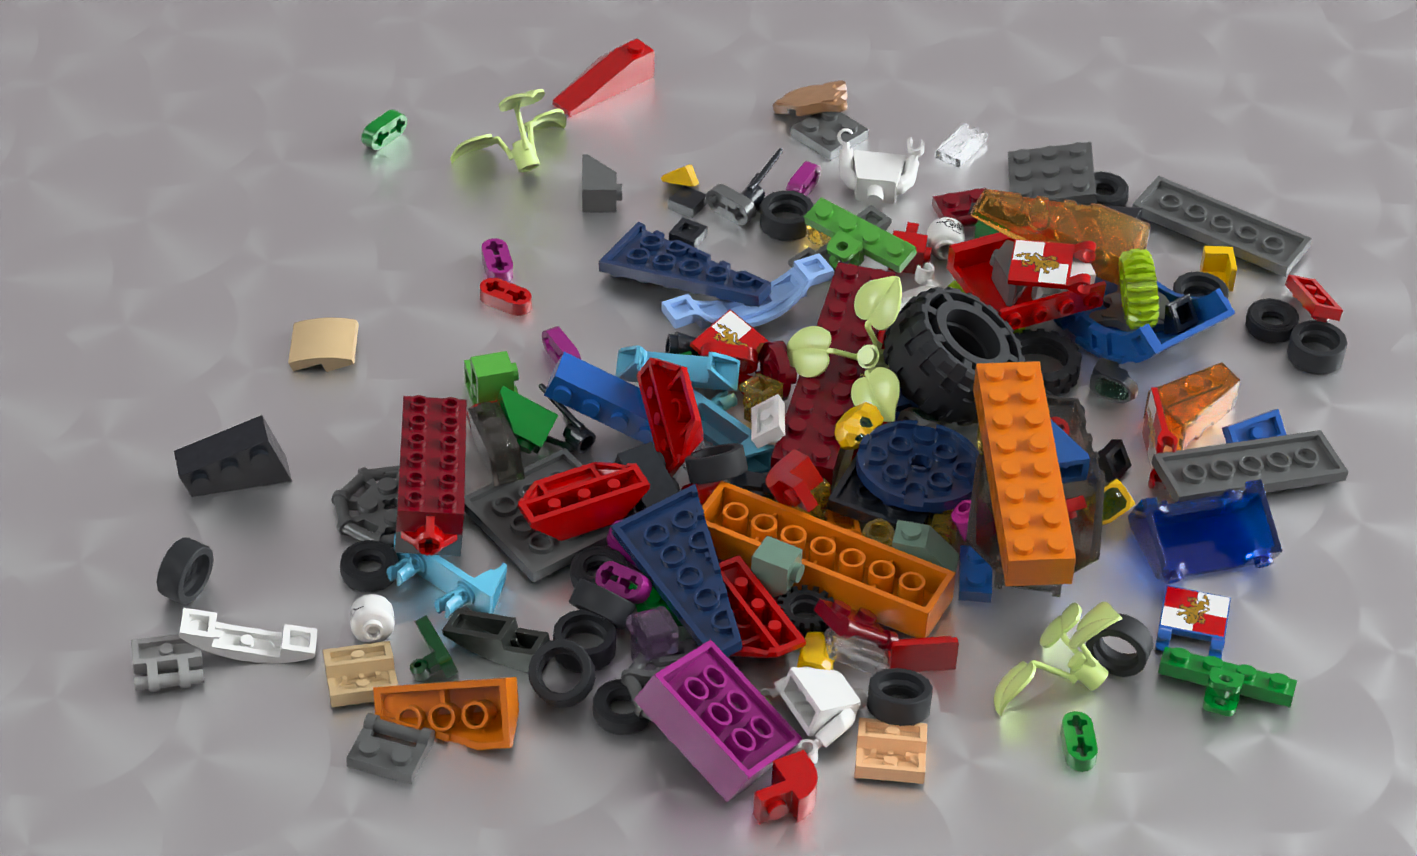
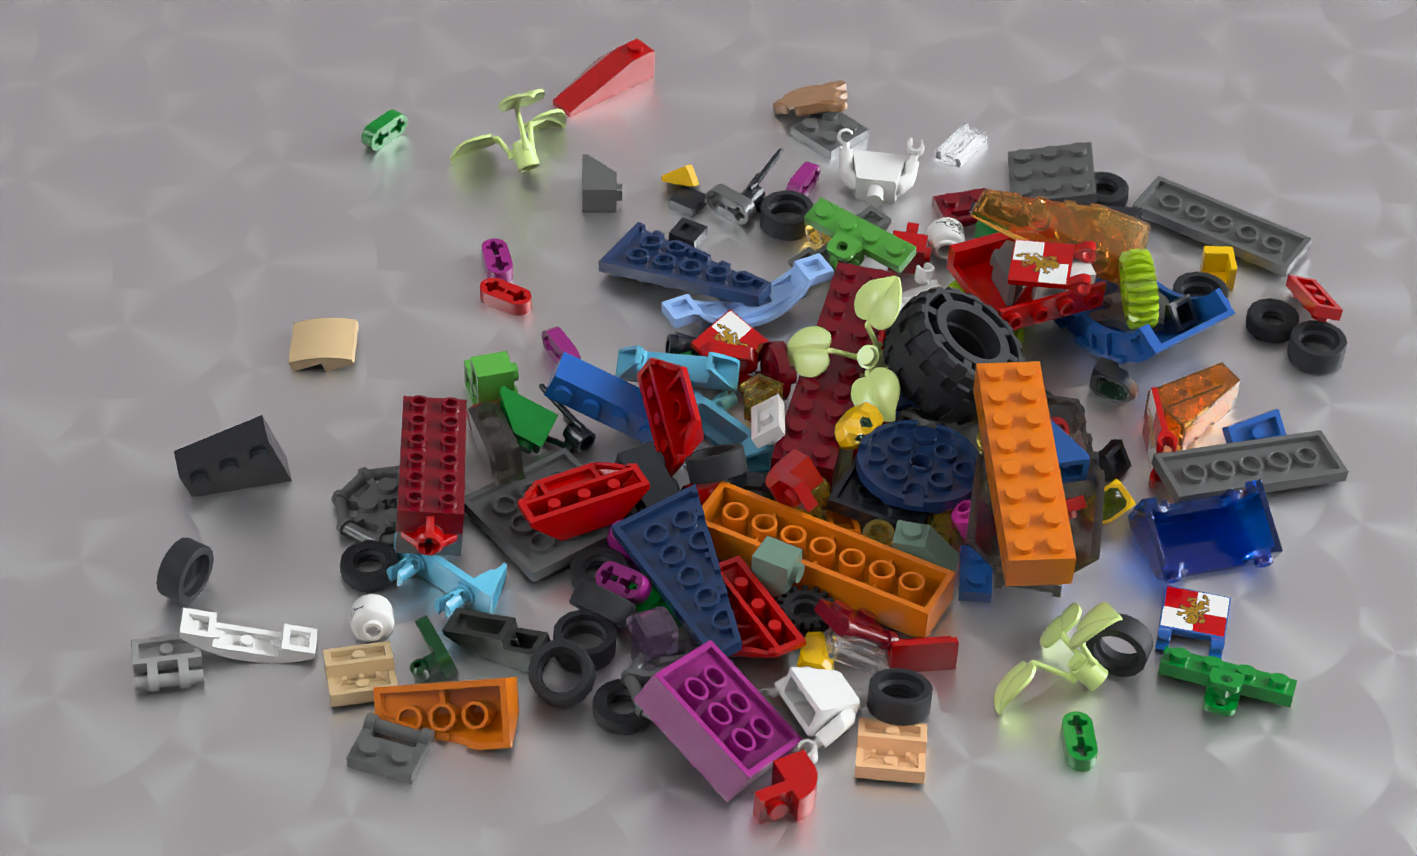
(1059, 348): black tyre -> none

